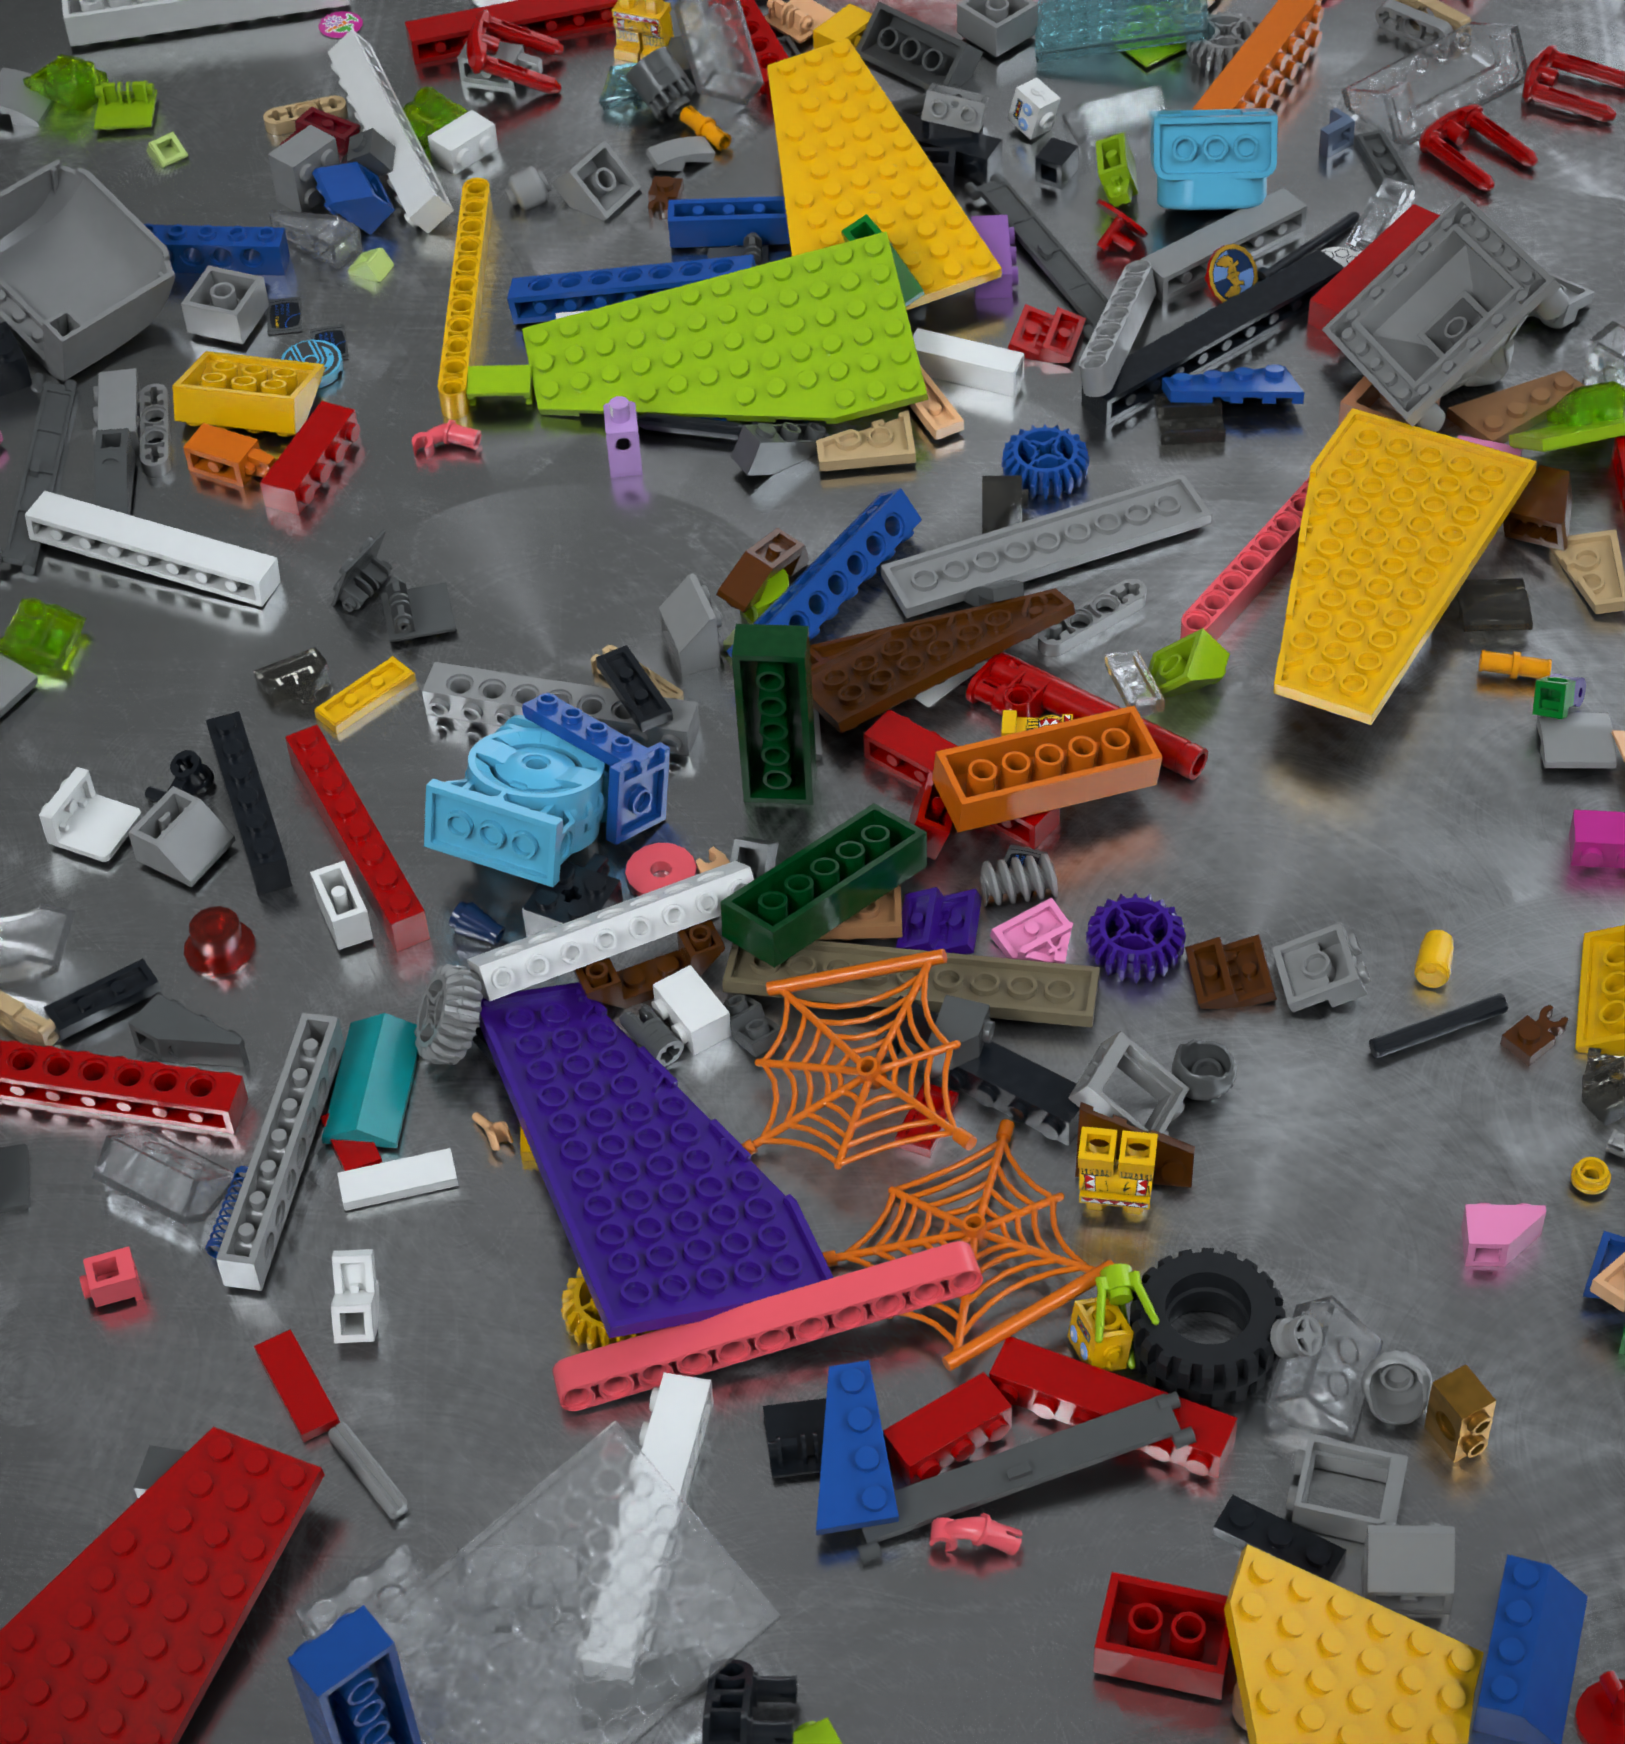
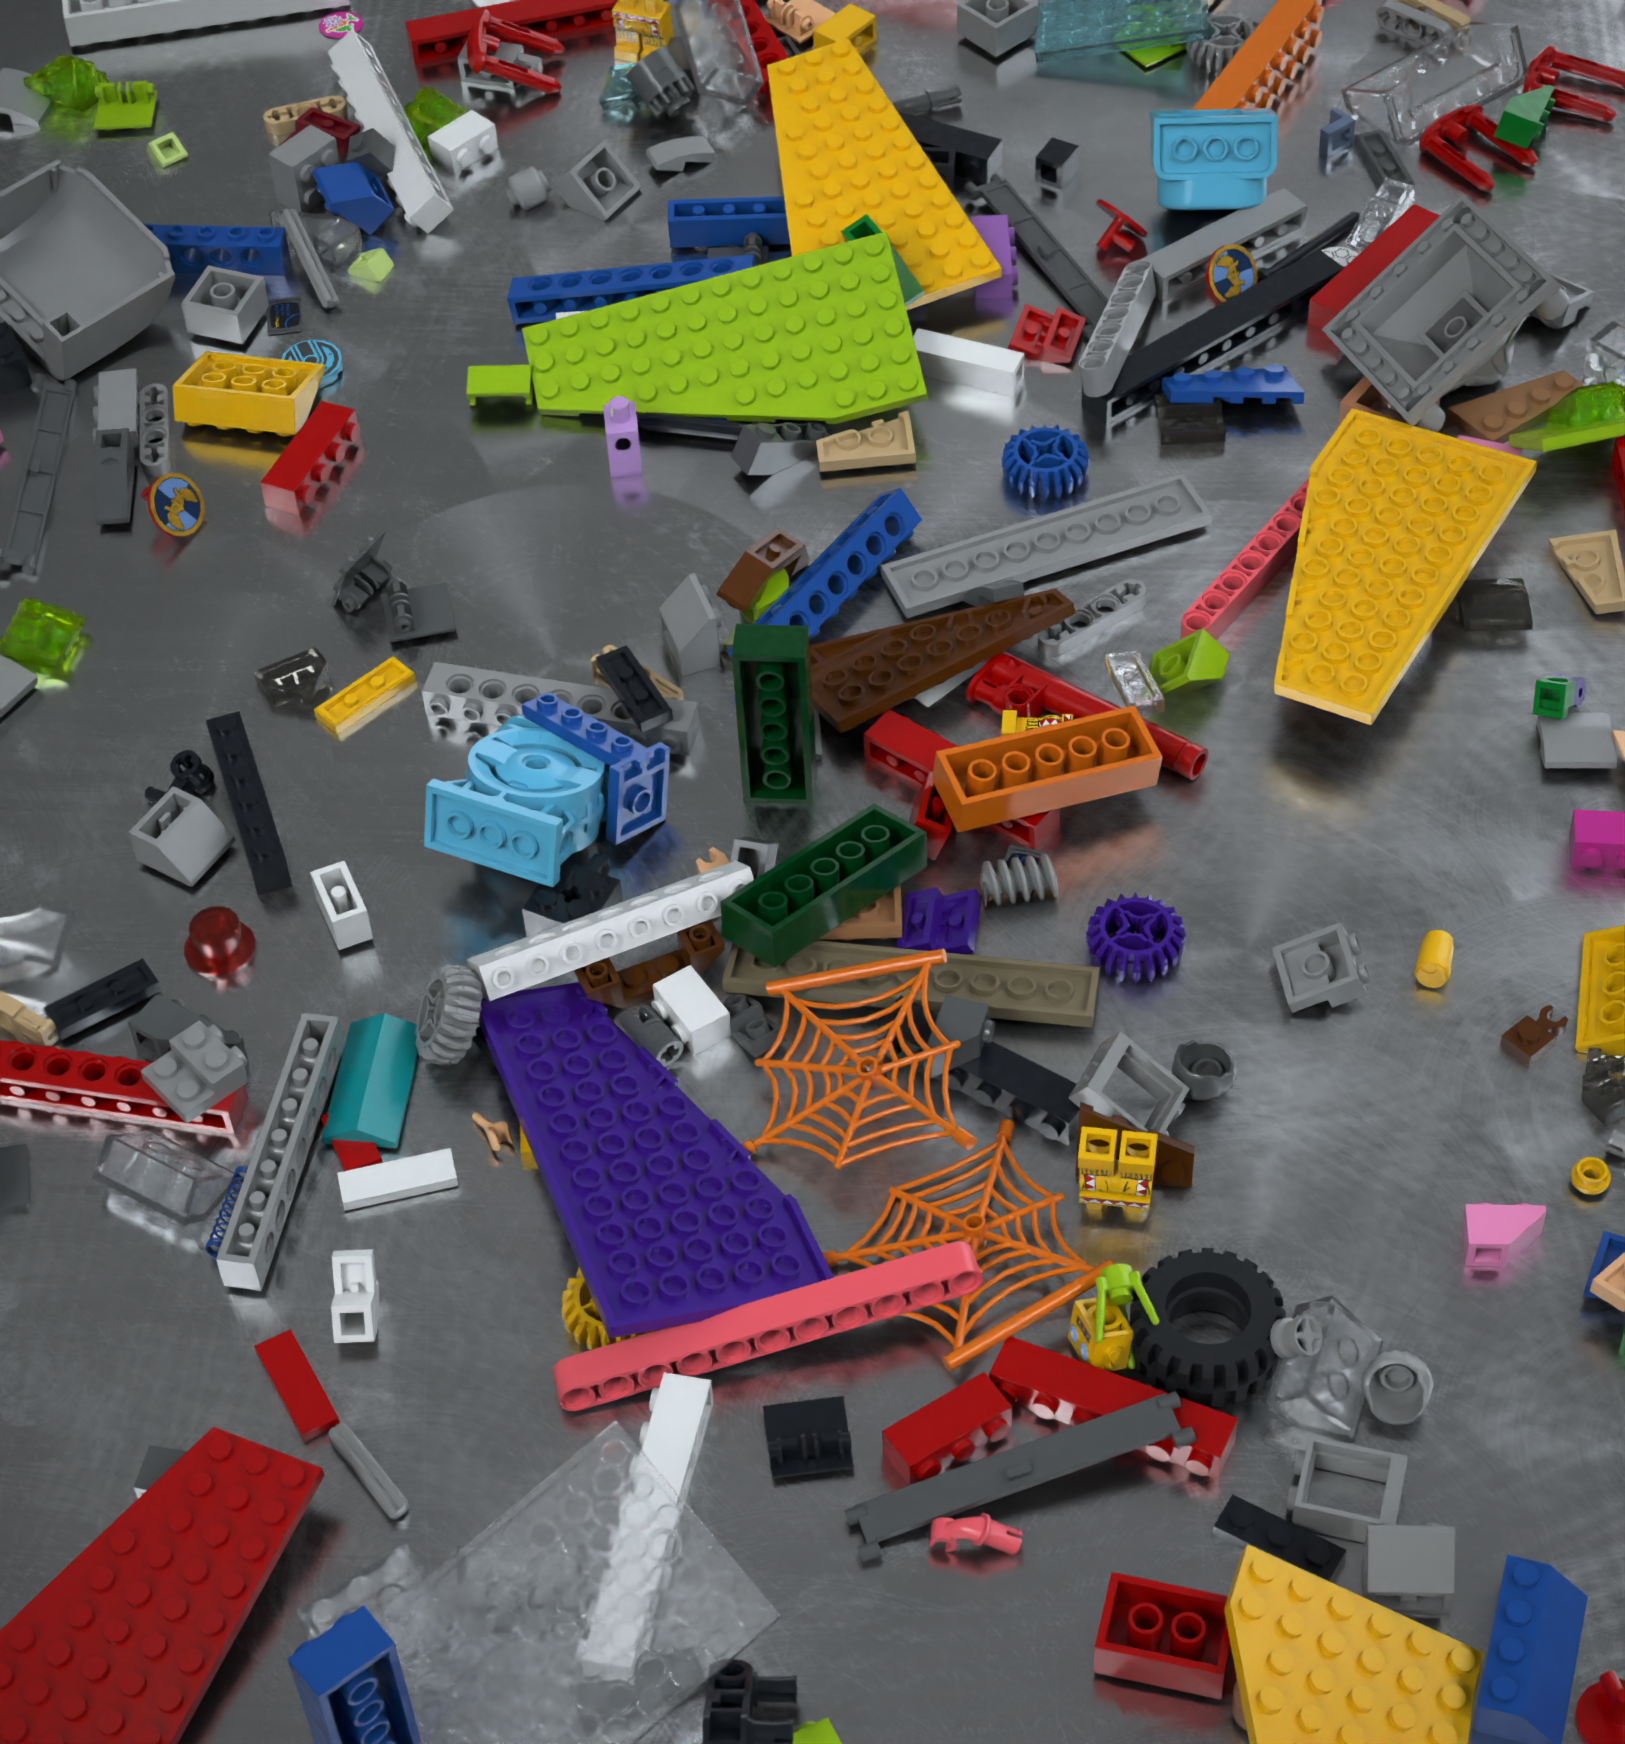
(86, 821): white bracket -> none
(111, 1277): coral brick -> none
(153, 548): white brick -> none
(175, 504): none -> shield
(197, 1071): none -> light grey plate
(226, 455): orange hinge -> none
(309, 258): none -> light grey axle
(332, 334): sticker -> none
(357, 838): red brick -> none
(446, 433): coral piece -> none
(465, 297): yellow beam -> none
(476, 924): dark blue cone -> none
(657, 858): coral tile -> none
(661, 191): reddish brown plate -> none
(705, 127): light orange pin -> none
(854, 1464): blue wing -> none
(916, 49): dark grey slope -> none
(926, 1147): red tile -> none
(937, 412): light nougat plate -> none
(947, 109): light grey window -> none
(1002, 502): clear smoke slope -> none
(1034, 108): white head -> none
(1035, 934): bright pink slope -> none
(1114, 115): clear slope -> none
(1117, 169): lime hinge -> none
(1230, 973): reddish brown slope -> none
(1438, 1025): black axle -> none
(1460, 1413): pearl gold brick -> none
(1514, 664): light orange pin -> none
(1525, 116): none -> green slope
(1543, 510): reddish brown slope -> none

